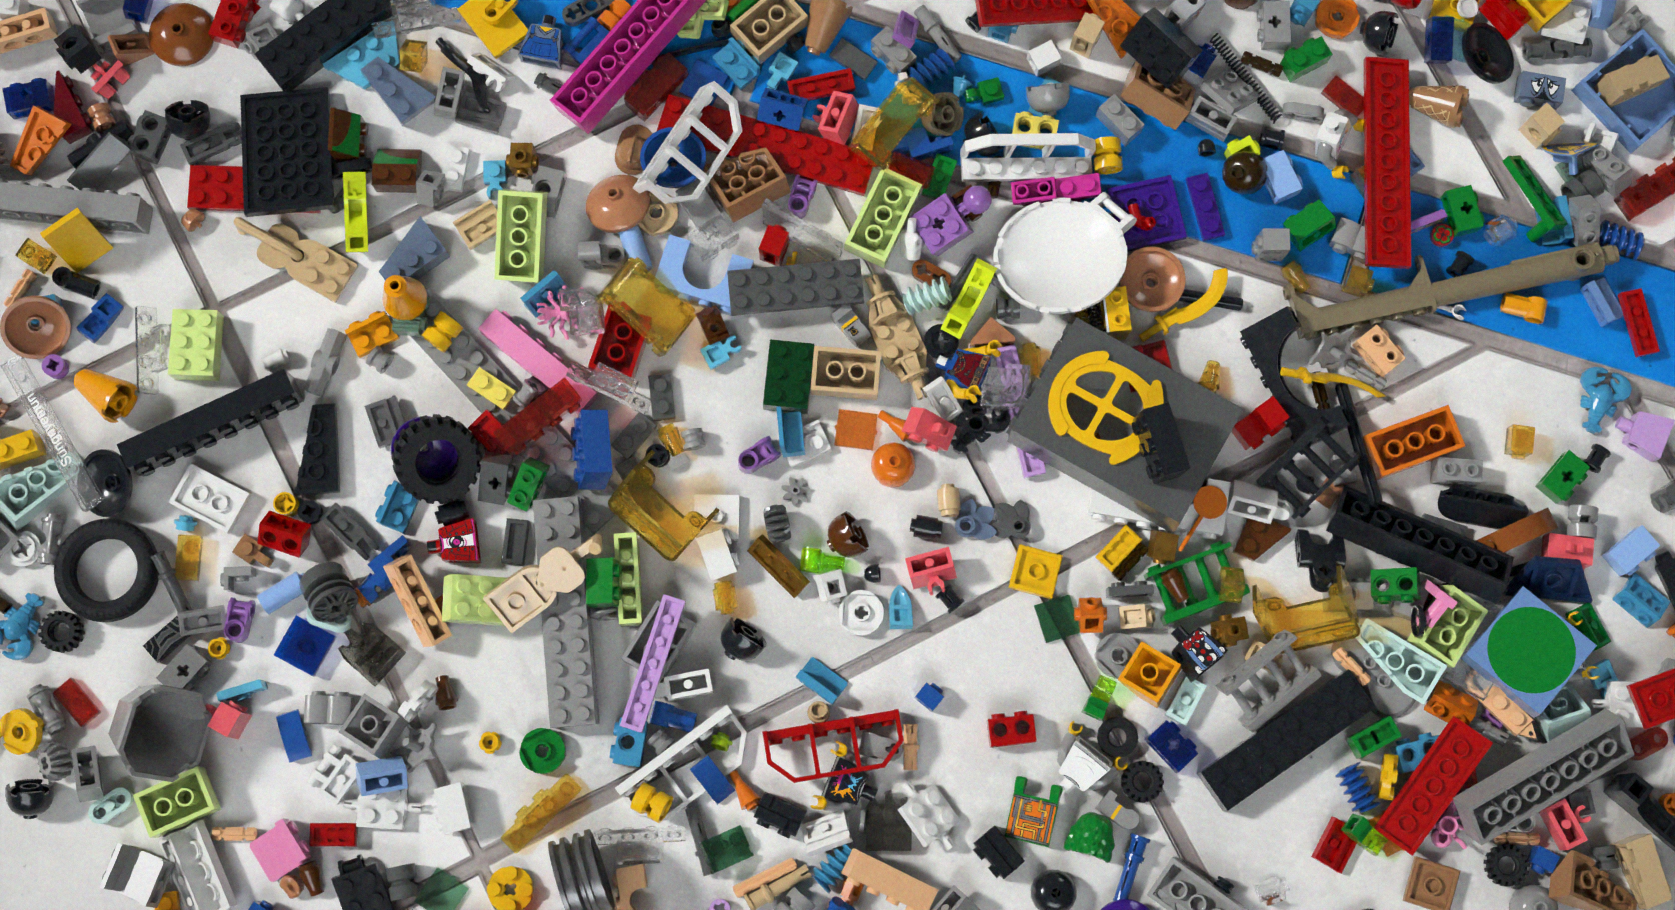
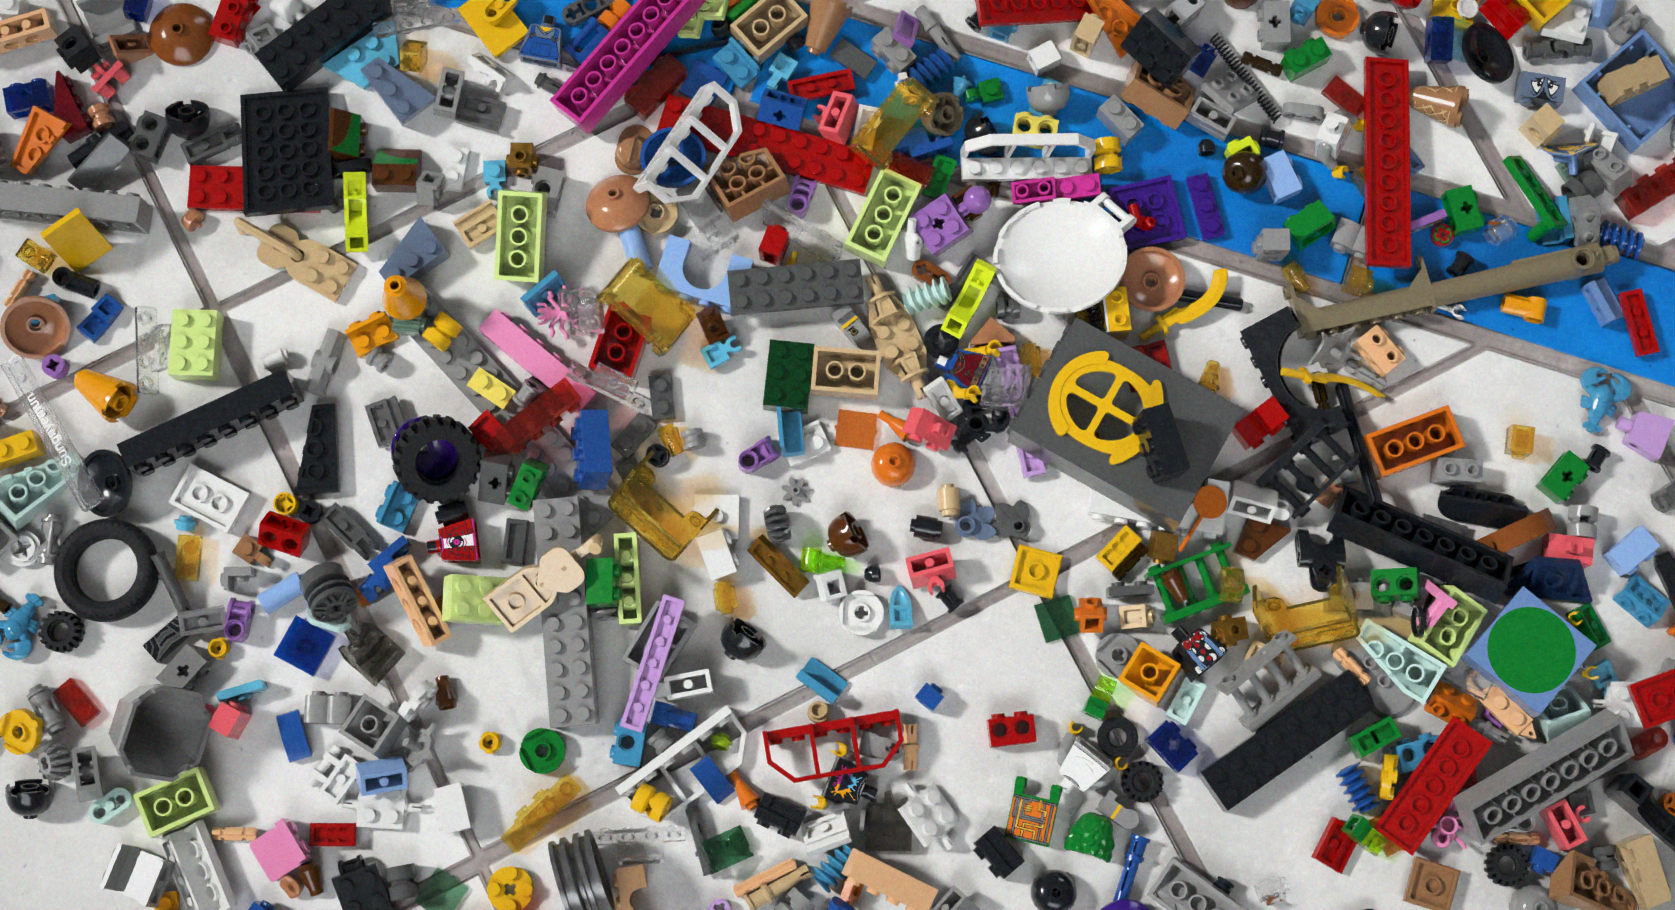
(478, 80): black piece -> none
(597, 255): light grey piece -> none

